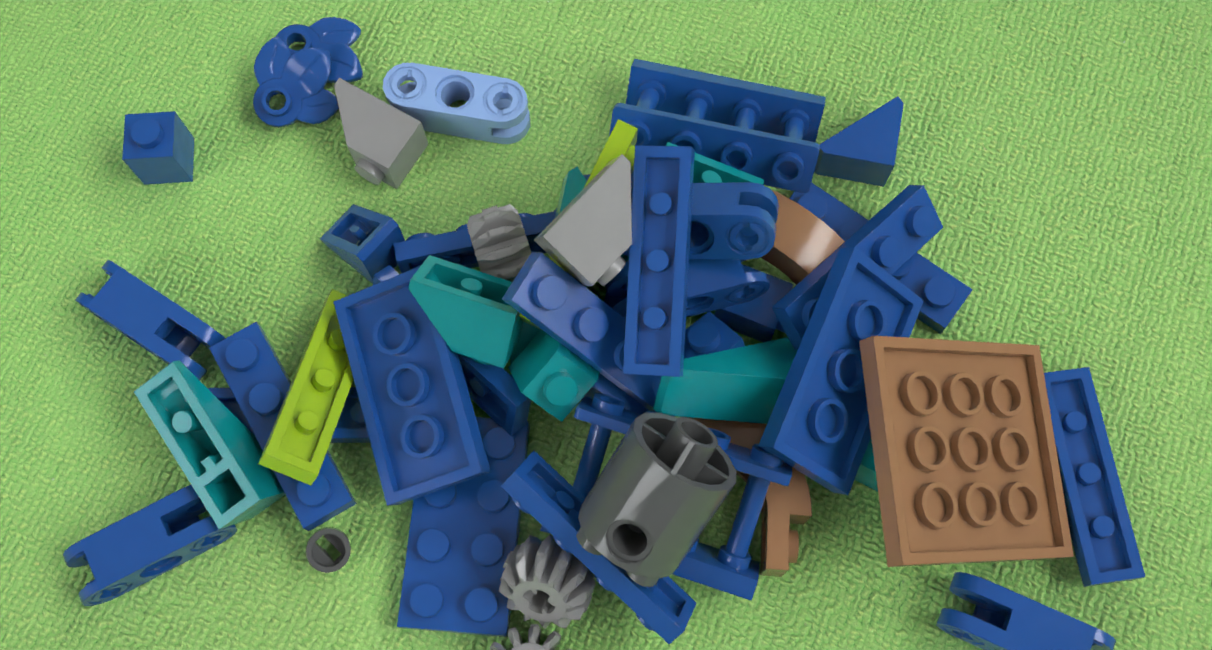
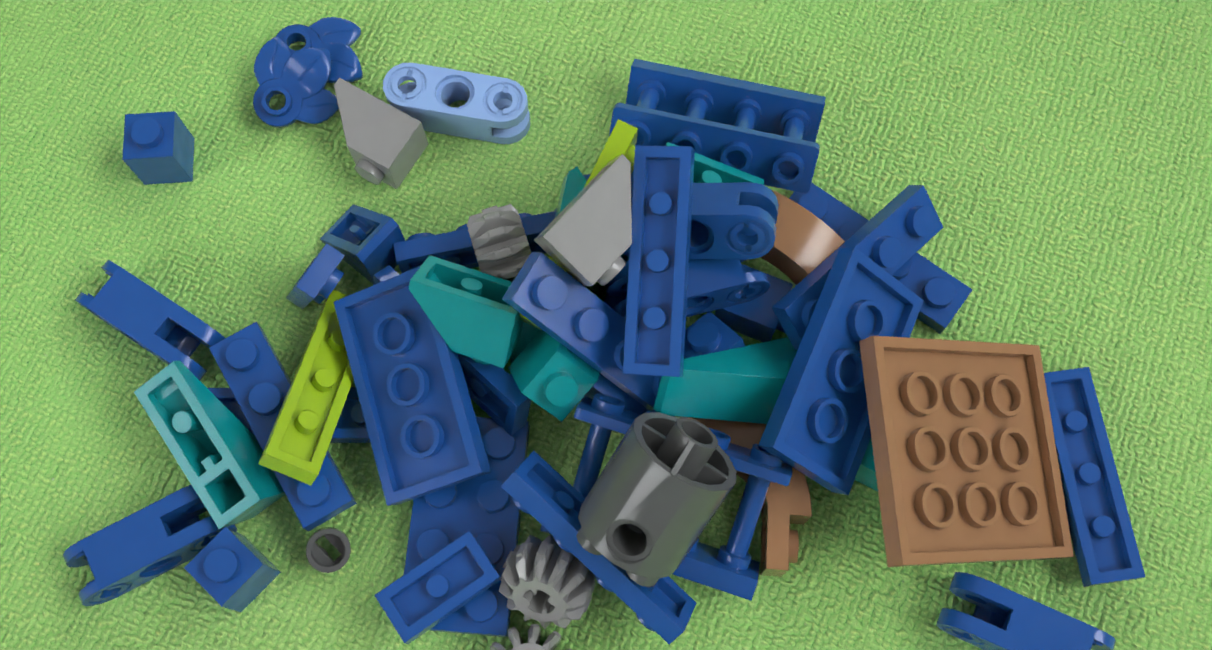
(232, 570): none -> blue brick
(318, 279): none -> blue plate
(437, 587): none -> blue plate
(864, 149): blue slope -> none

